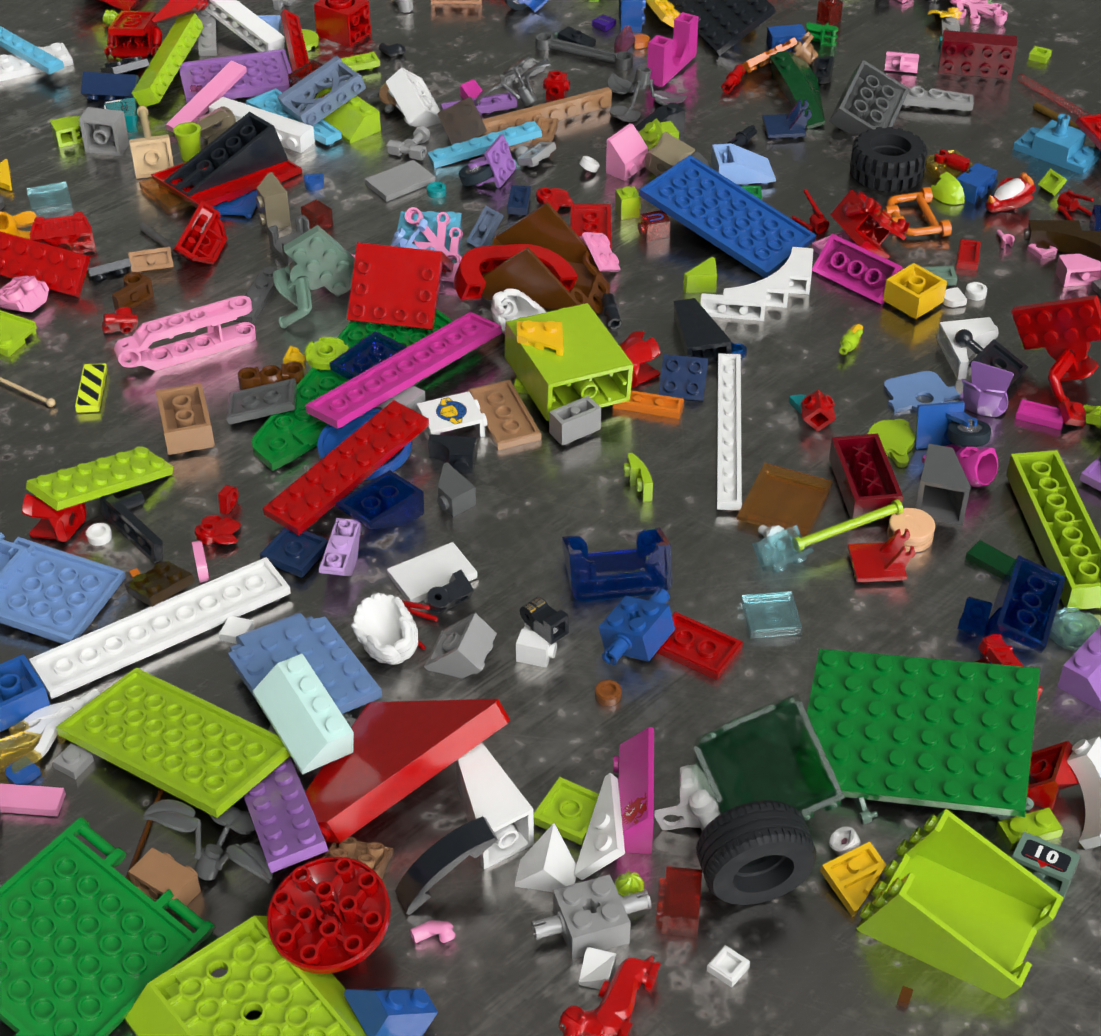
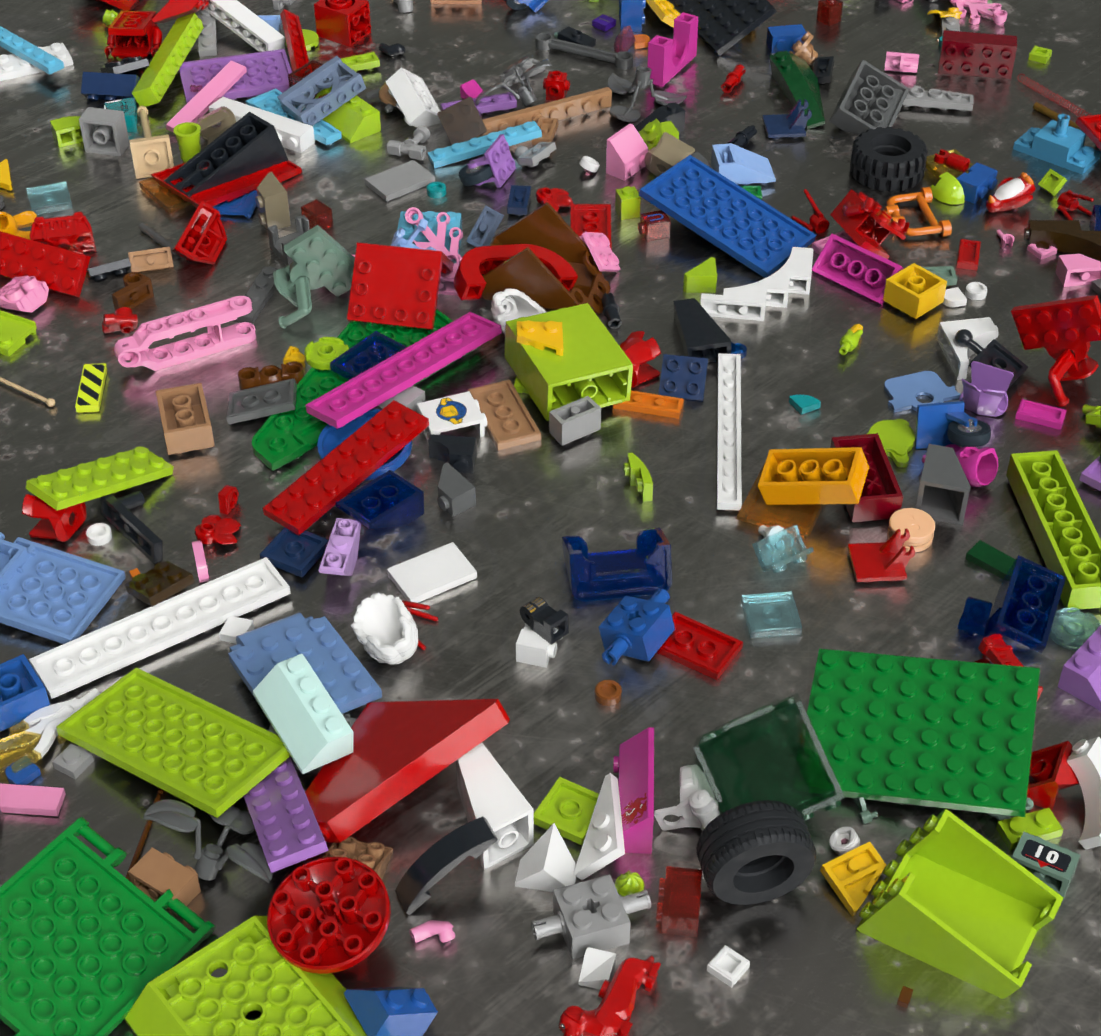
(314, 181): blue tile -> none
(449, 595): black leg -> none
(462, 648): light grey slope -> none
(763, 59): orange wing -> none
(813, 476): none -> light orange brick
(818, 410): red brick -> none
(821, 33): green arm -> none
(895, 507): lime bar -> none
(1073, 413): red plate -> none

